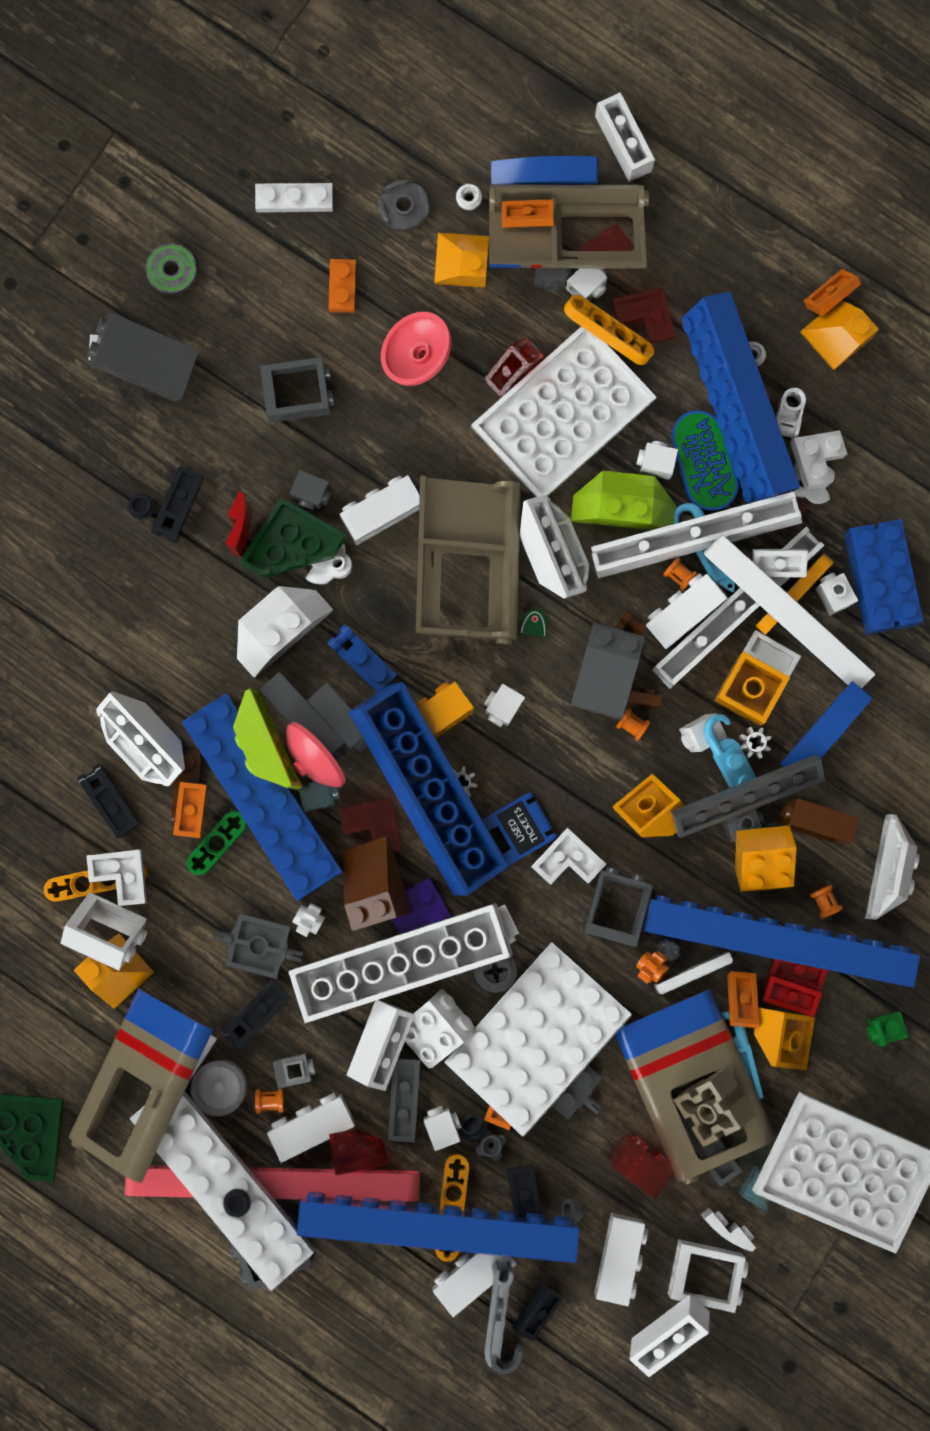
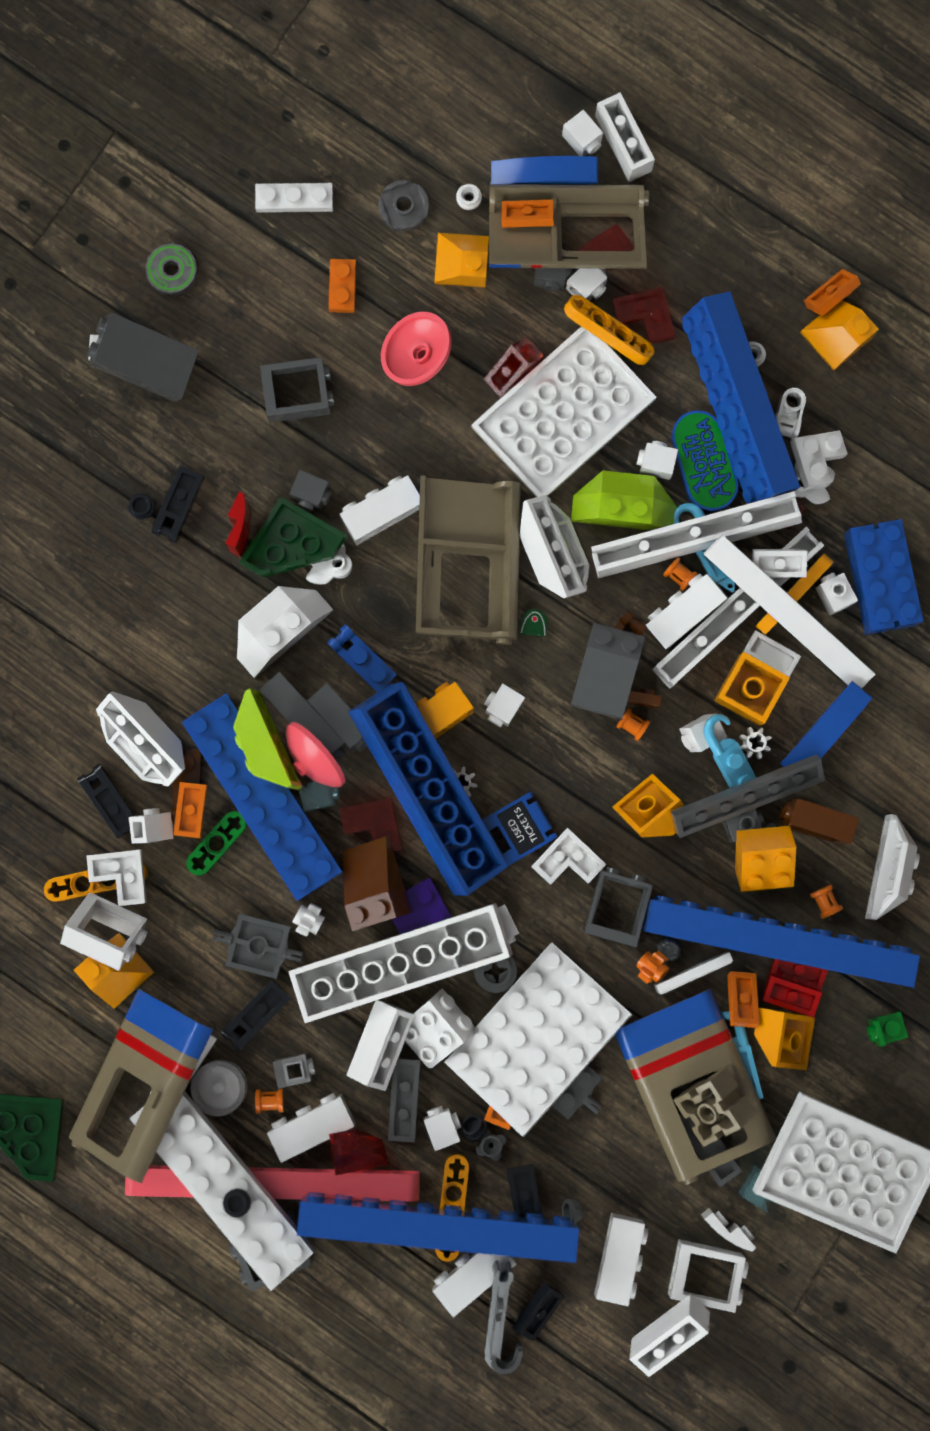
(151, 826): none -> white brick
(582, 134): none -> white brick
(641, 1166): clear red brick -> none

